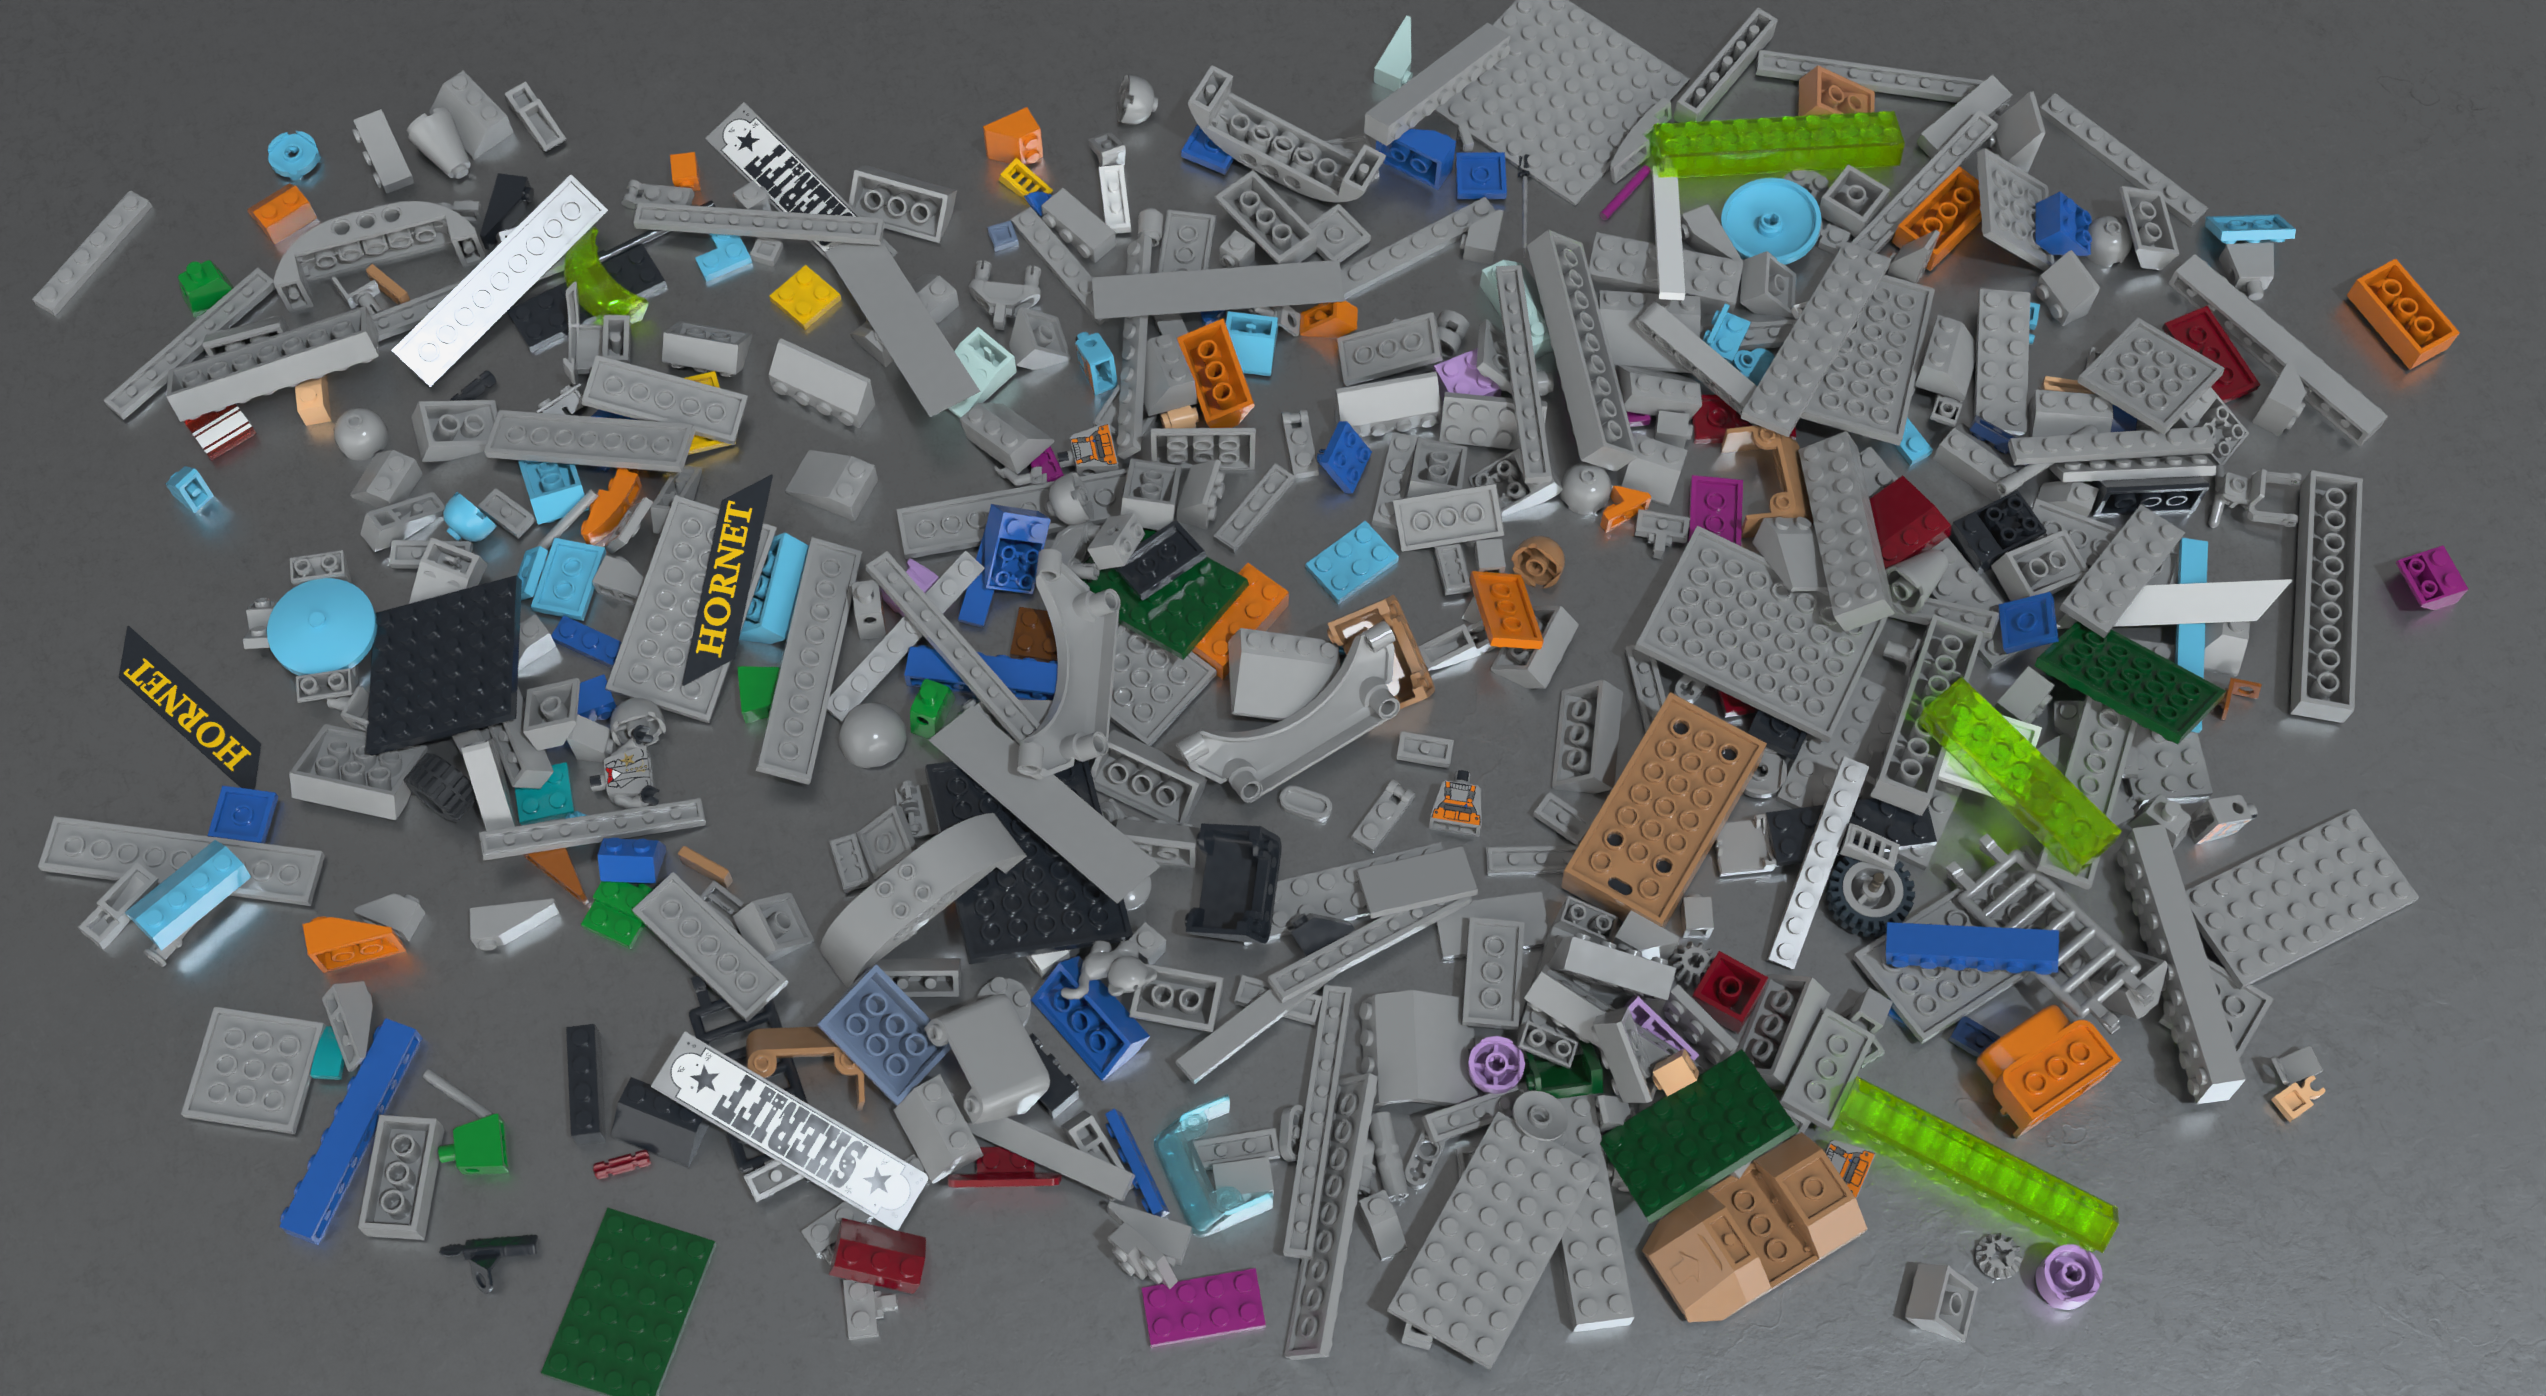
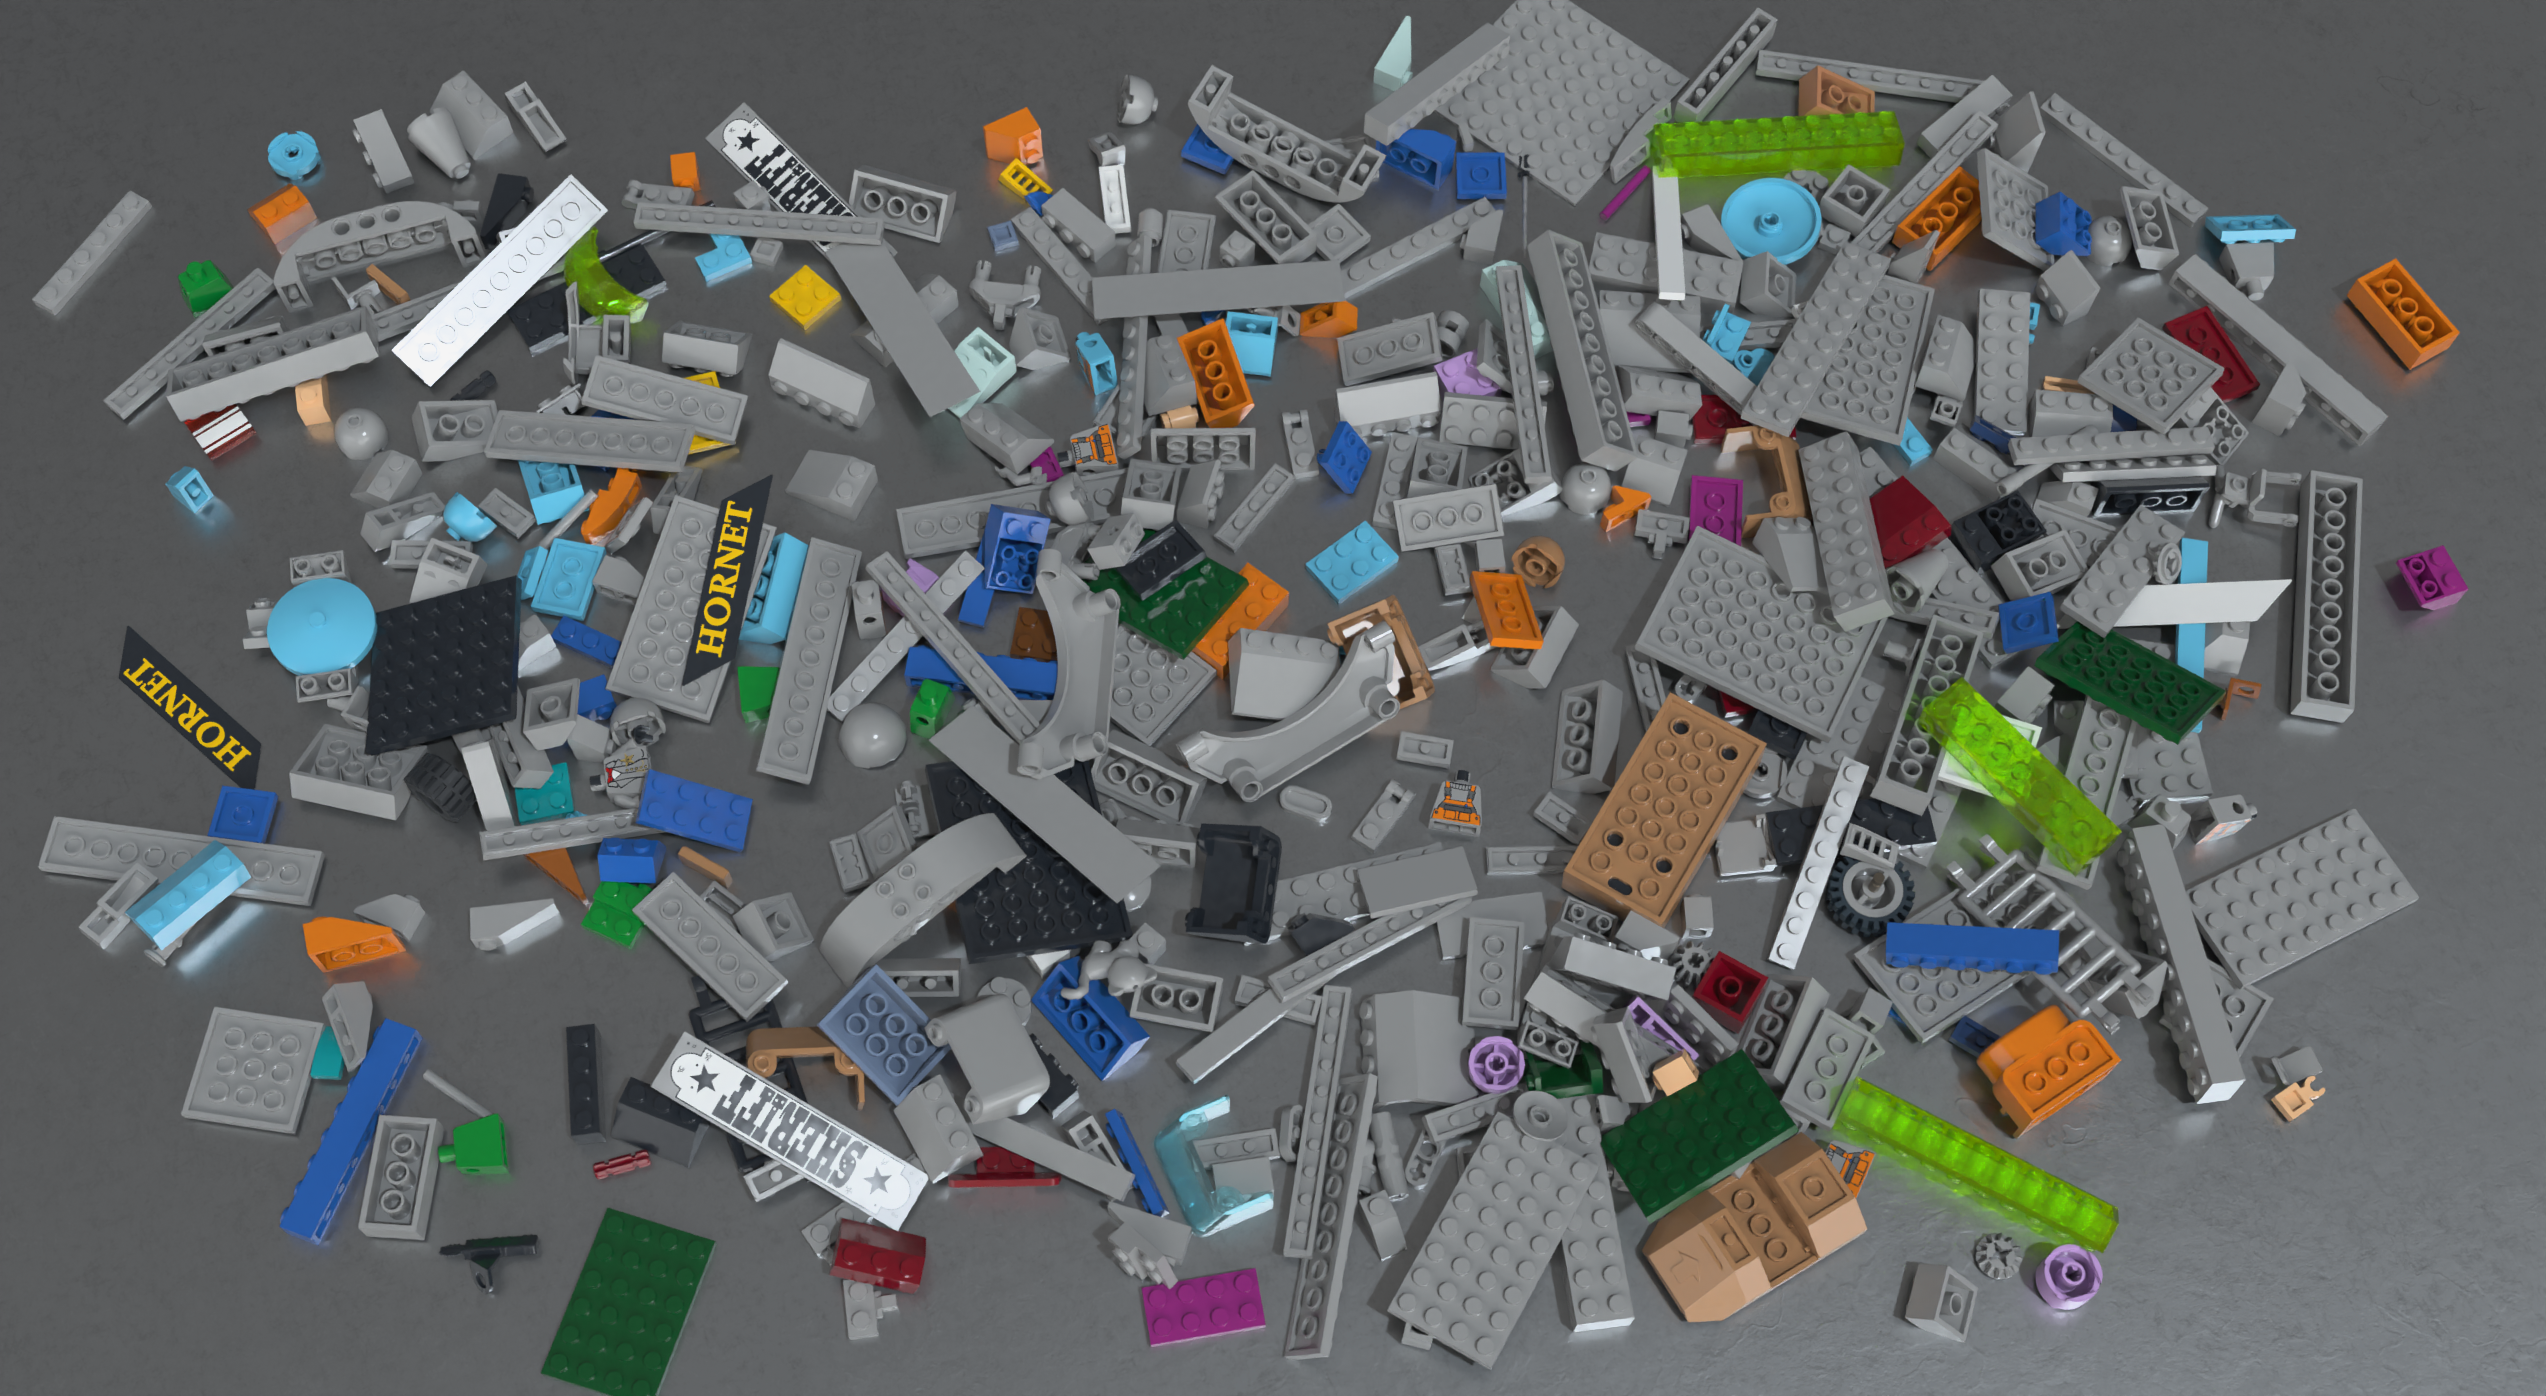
(694, 810): none -> blue plate
(2167, 563): none -> light grey gear

